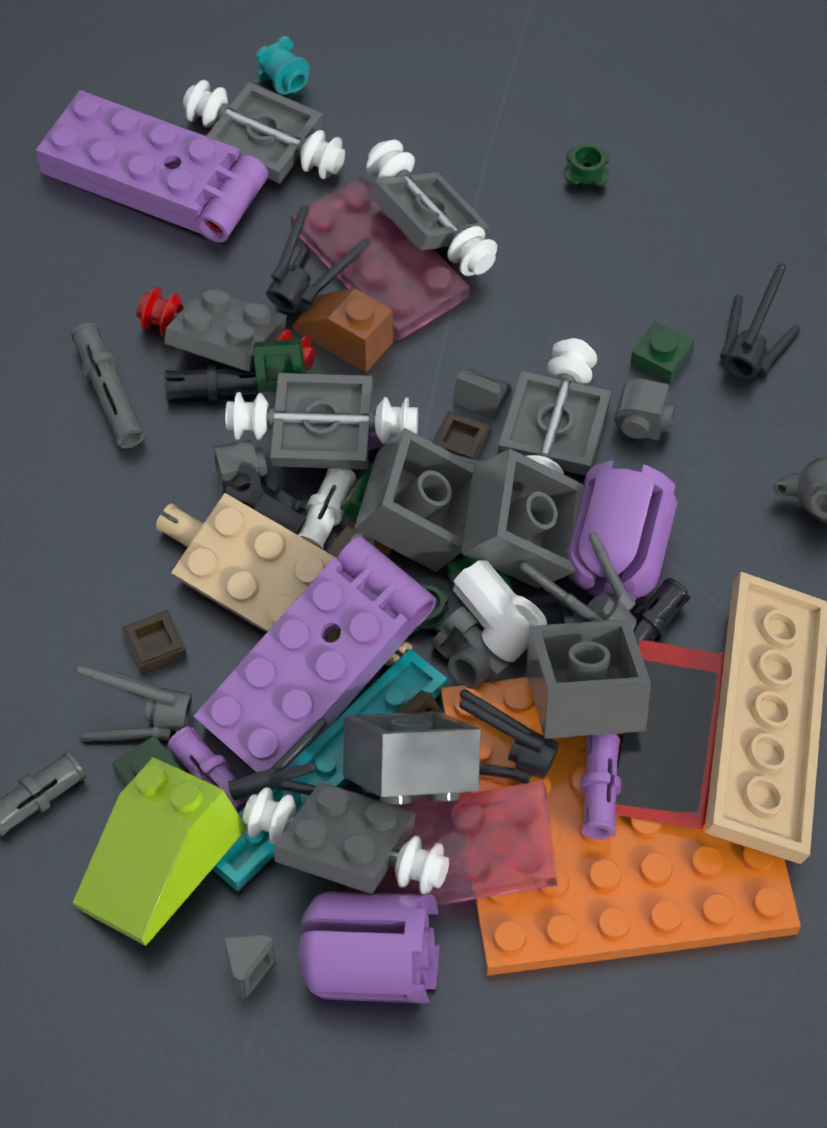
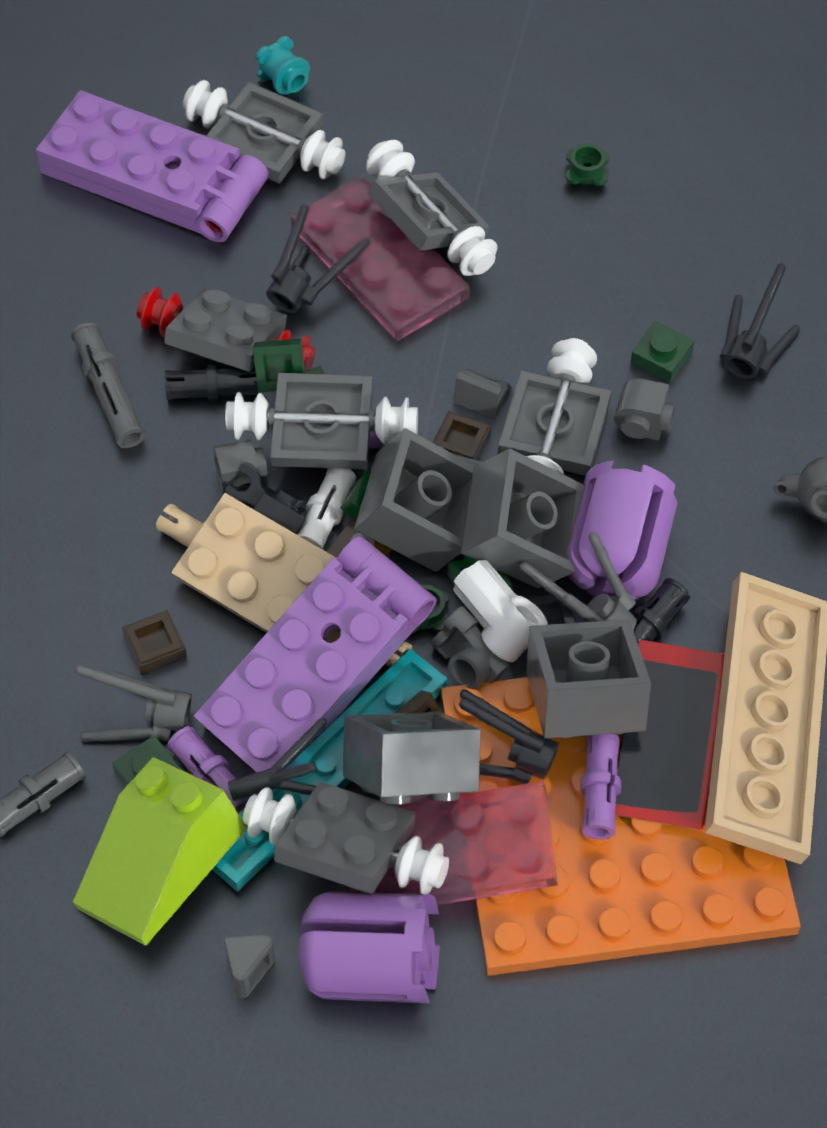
(348, 326): dark orange slope -> none

